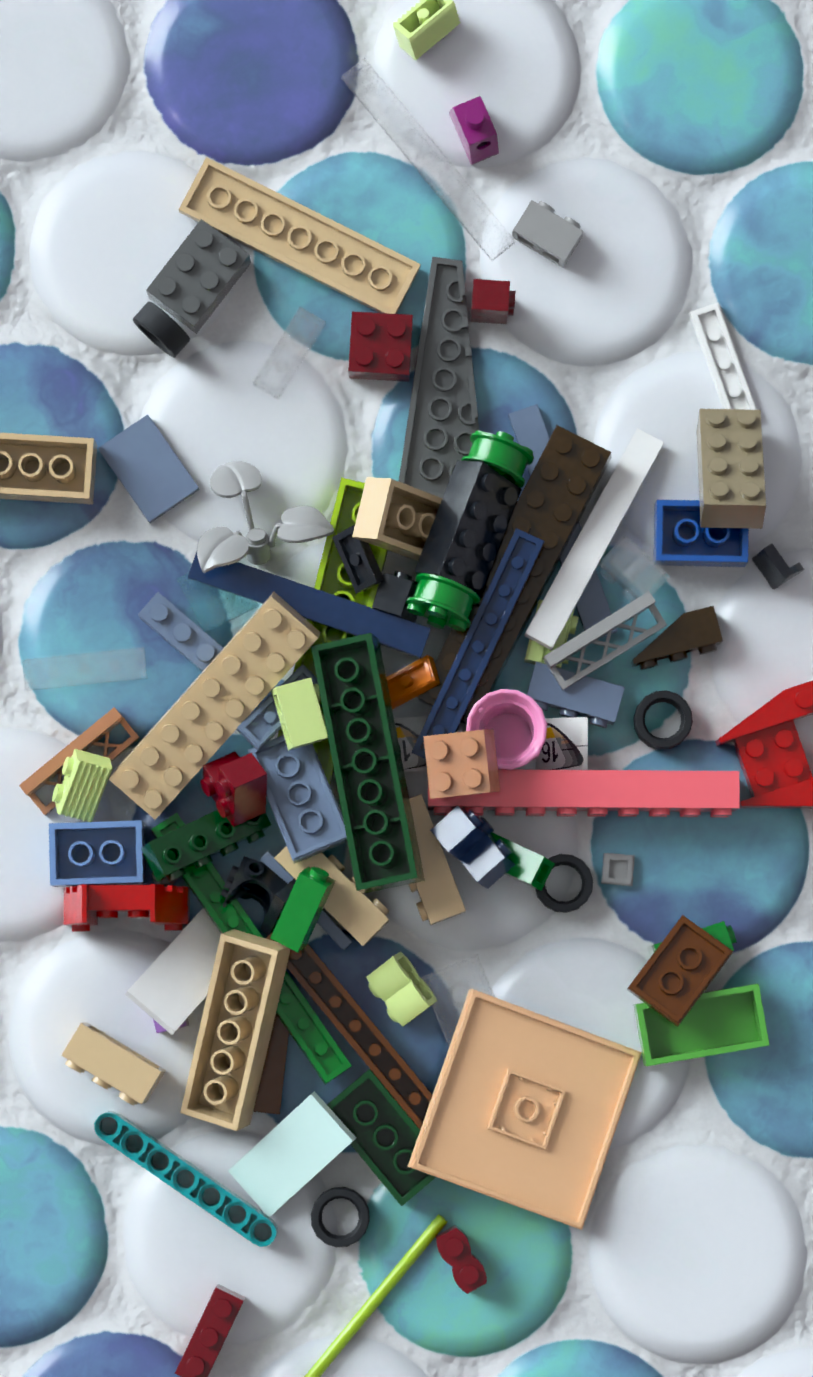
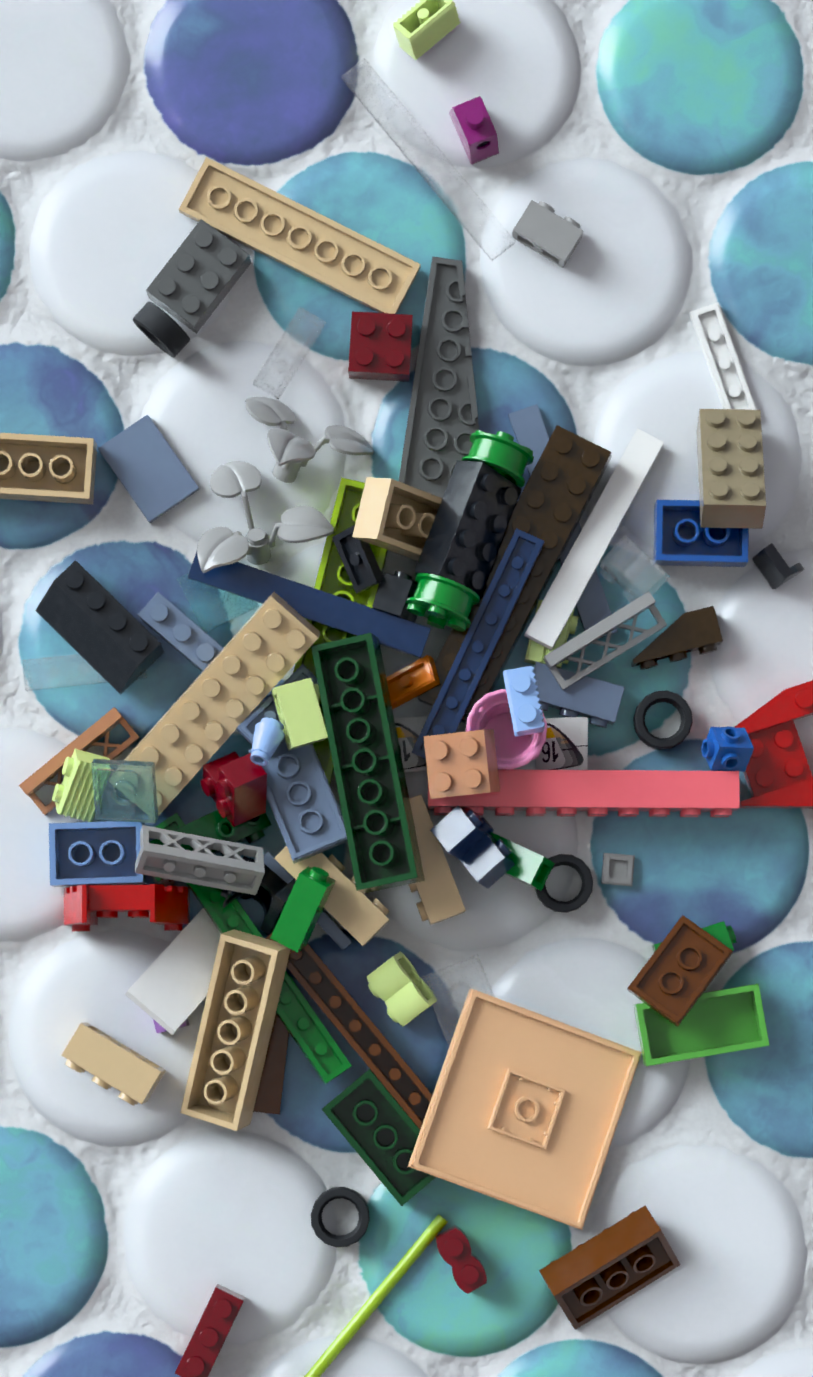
(98, 627): none -> black slope
(124, 790): none -> clear light blue tile
(170, 1177): teal beam -> none
(200, 865): none -> light grey fence
(266, 739): none -> light blue cone
(292, 451): none -> light grey plant
(292, 1154): light aqua tile -> none
(492, 301): dark red brick -> none
(524, 701): none -> light blue brick
(610, 1267): none -> reddish brown slope
(727, 749): none -> blue brick

